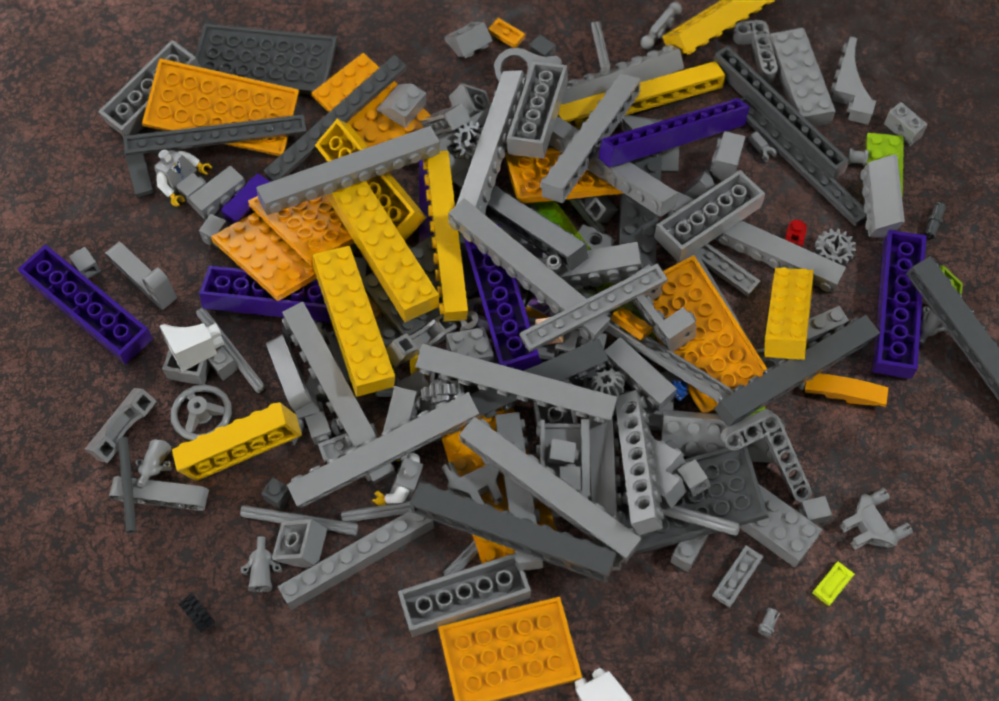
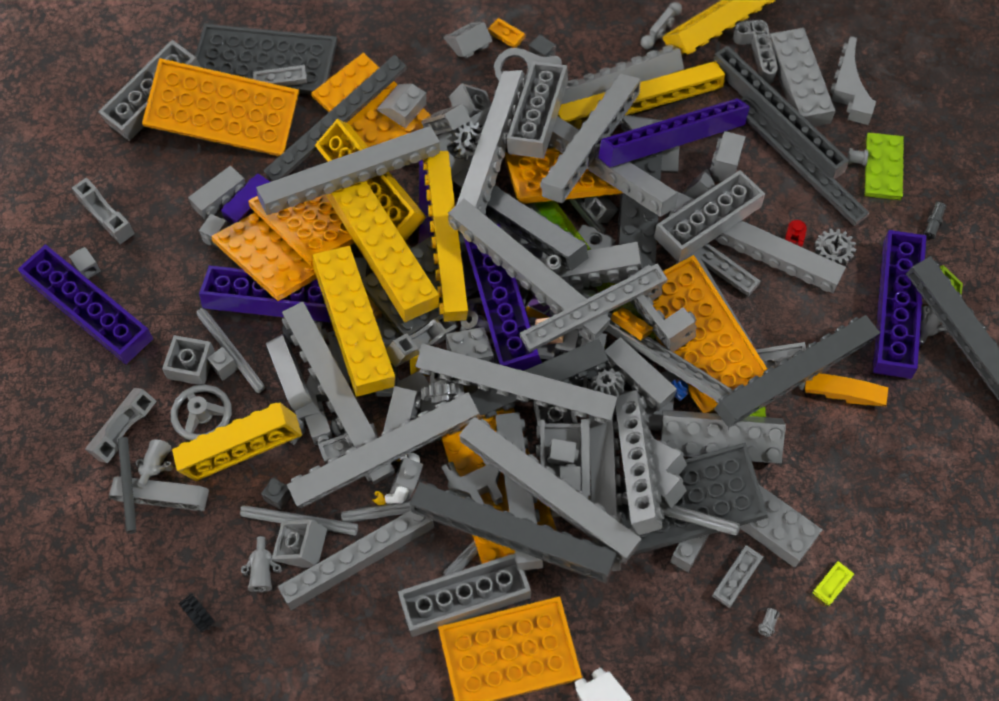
(110, 219): none -> light grey arch
(139, 174): dark grey tile -> none
(151, 283): light grey beam -> none
(175, 168): torso -> none
(190, 186): light grey brick -> none
(192, 343): white hips -> none
(214, 135): dark grey plate -> none
(283, 76): none -> light grey plate
(601, 47): light grey axle -> none
(694, 477): light grey brick -> none
(761, 146): light grey bar -> none
(777, 448): light grey beam -> none
(789, 313): yellow brick -> none
(815, 510): light grey brick -> none
(825, 323): light grey brick -> none
(872, 525): light grey connector -> none
(882, 196): light grey slope -> none
(905, 123): light grey brick -> none

